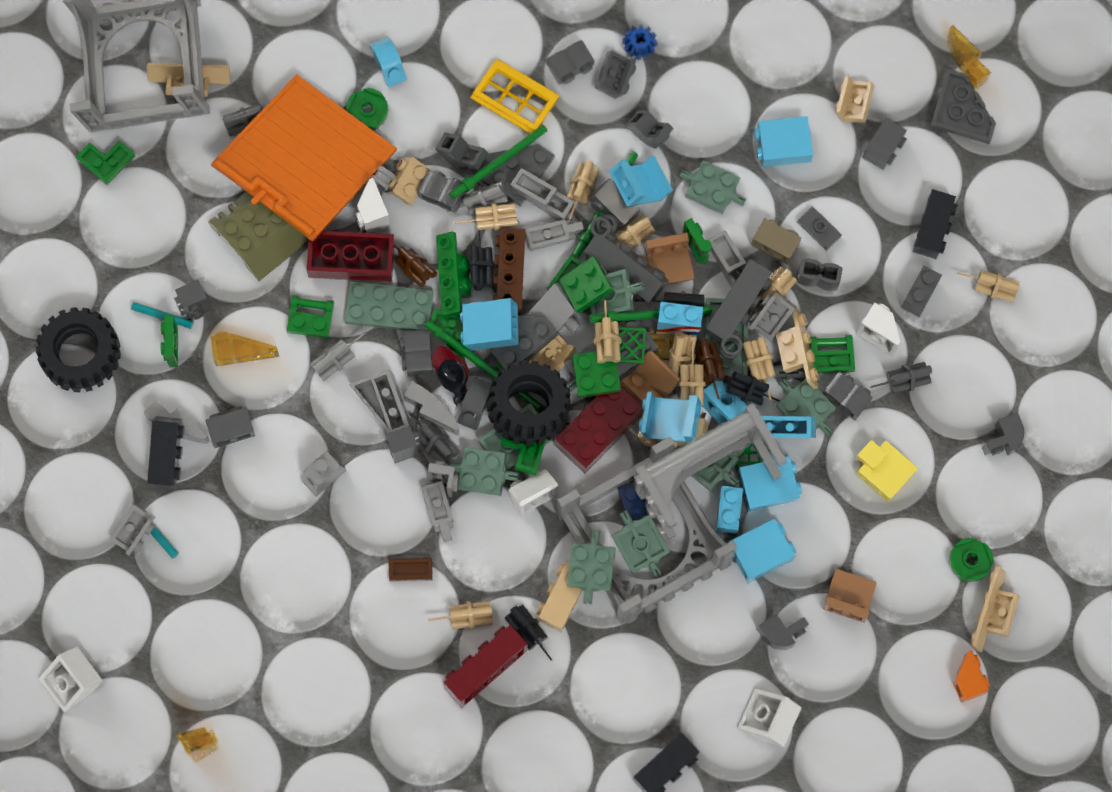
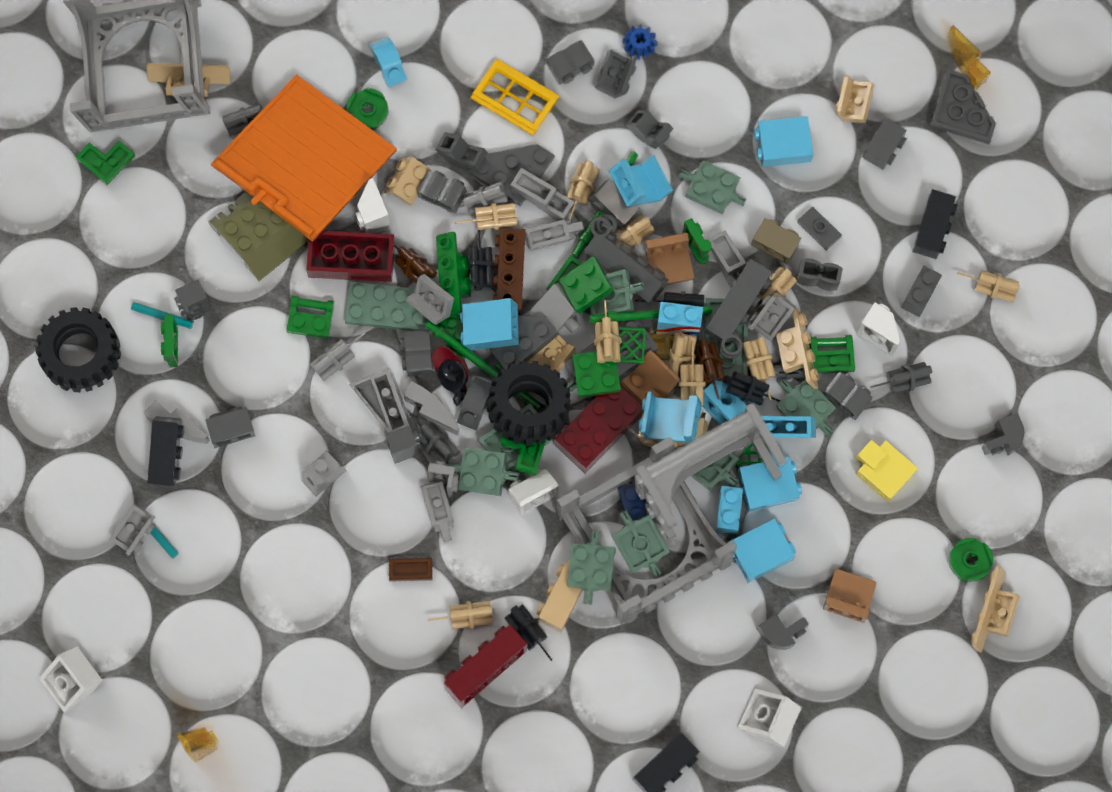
(237, 349): clear yellow slope -> none
(383, 177): light grey wheel -> none
(431, 300): none -> light grey bracket
(469, 183): green bar -> none
(969, 680): orange slope -> none

